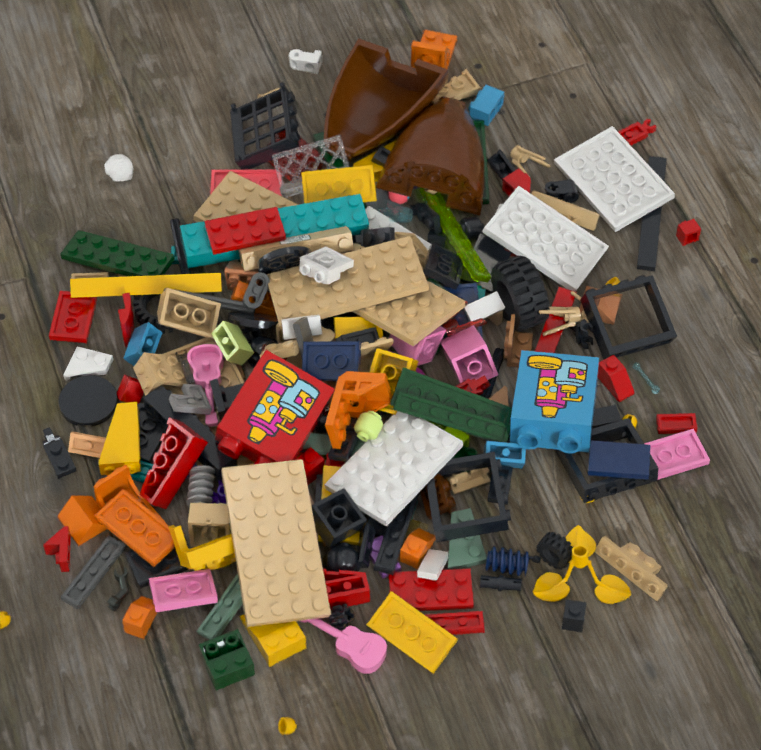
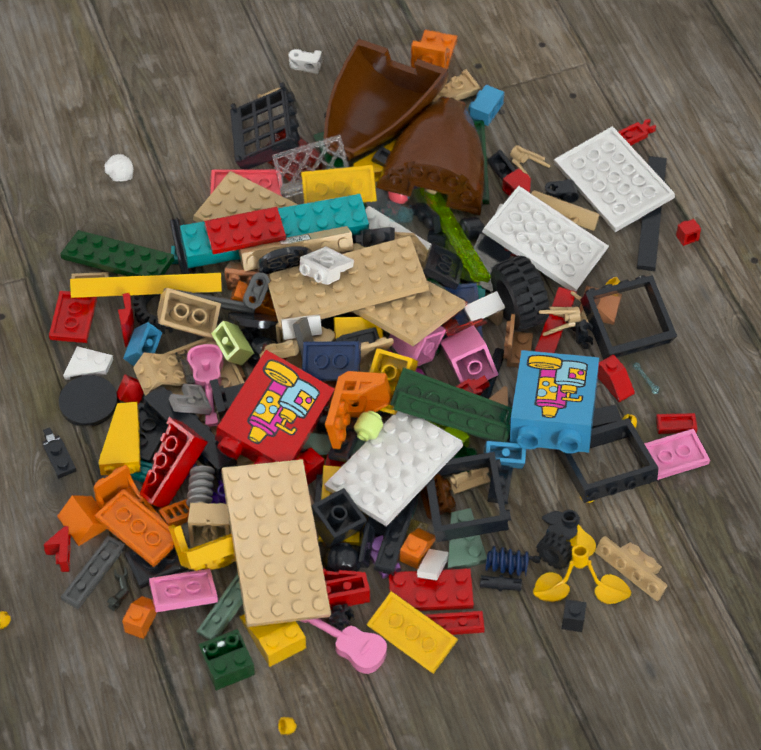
(86, 444): light nougat plate -> none
(171, 510): none -> orange slope
(560, 523): none -> black plate
(619, 460): dark blue tile -> none

